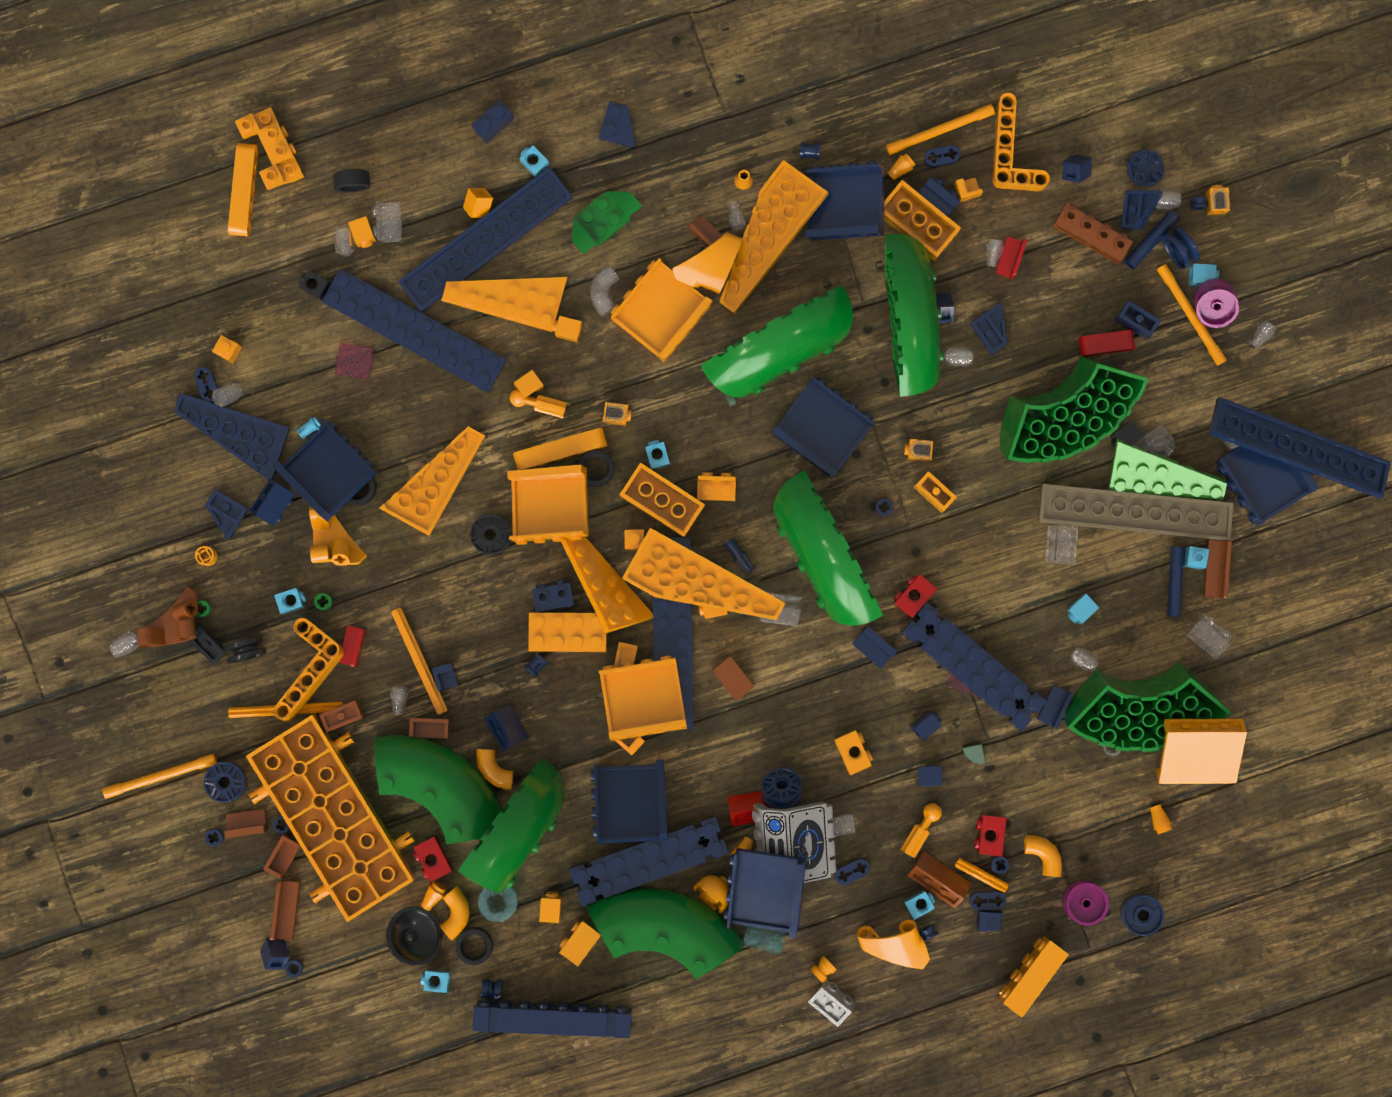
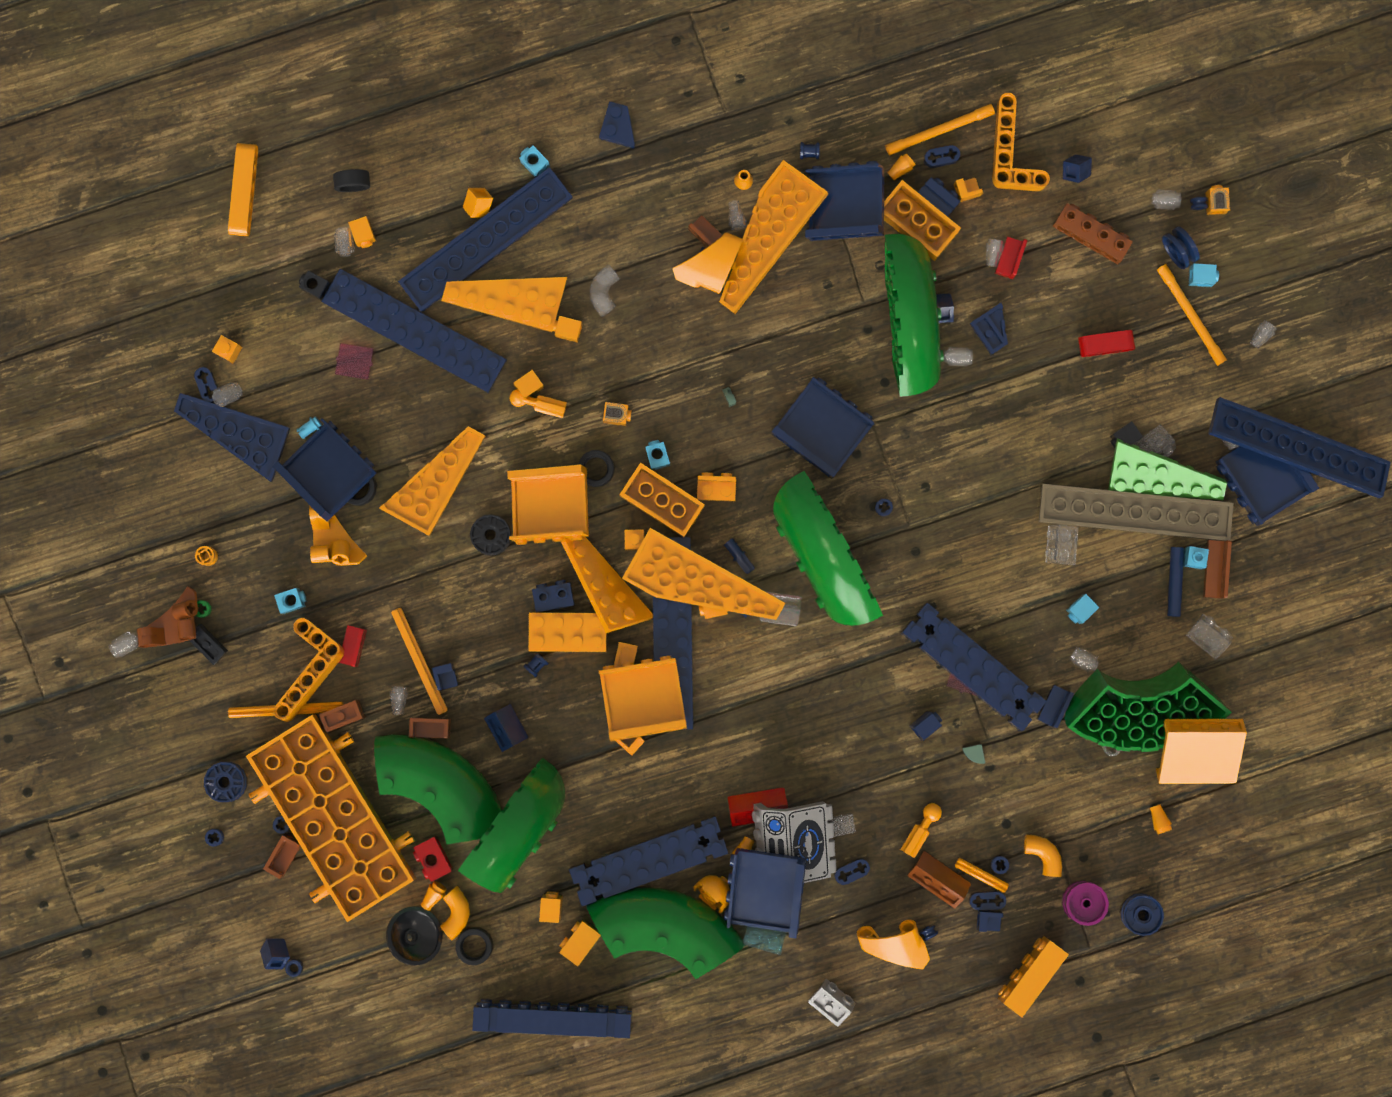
(120, 788): light orange piece -> none
(226, 513): dark blue wing -> none
(245, 650): black wheel -> none
(246, 823): dark orange panel -> none
(272, 502): dark blue brick -> none
(273, 137): light orange bracket -> none
(285, 910): dark orange panel -> none
(326, 606): green bush -> none
(388, 222): clear bracket -> none
(444, 976): medium azure brick -> none
(488, 986): dark blue wheel -> none
(490, 913): clear light blue piece -> none
(491, 771): light orange cylinder -> none
(492, 121): dark blue brick -> none
(560, 449): light orange beam -> none
(603, 219): green piece -> none
(629, 803): dark blue panel -> none
(660, 310): light orange panel -> none
(733, 678): dark orange panel -> none
(781, 788): dark blue wheel -> none
(782, 345): green brick -> none
(823, 969): light orange wheel -> none
(853, 764): light orange brick -> none
(874, 647): dark blue panel -> none
(911, 904): medium azure brick -> none
(918, 450): brick -> none
(925, 591): red brick -> none
(929, 776): dark blue panel -> none
(935, 492): light orange brick -> none
(994, 846): red brick -> none
(1071, 415): green brick -> none
(1137, 319): dark blue brick -> none
(1138, 207): dark blue wing -> none
(1145, 168): dark blue dish -> none
(1151, 239): dark blue piece -> none
(1216, 303): magenta wheel -> none

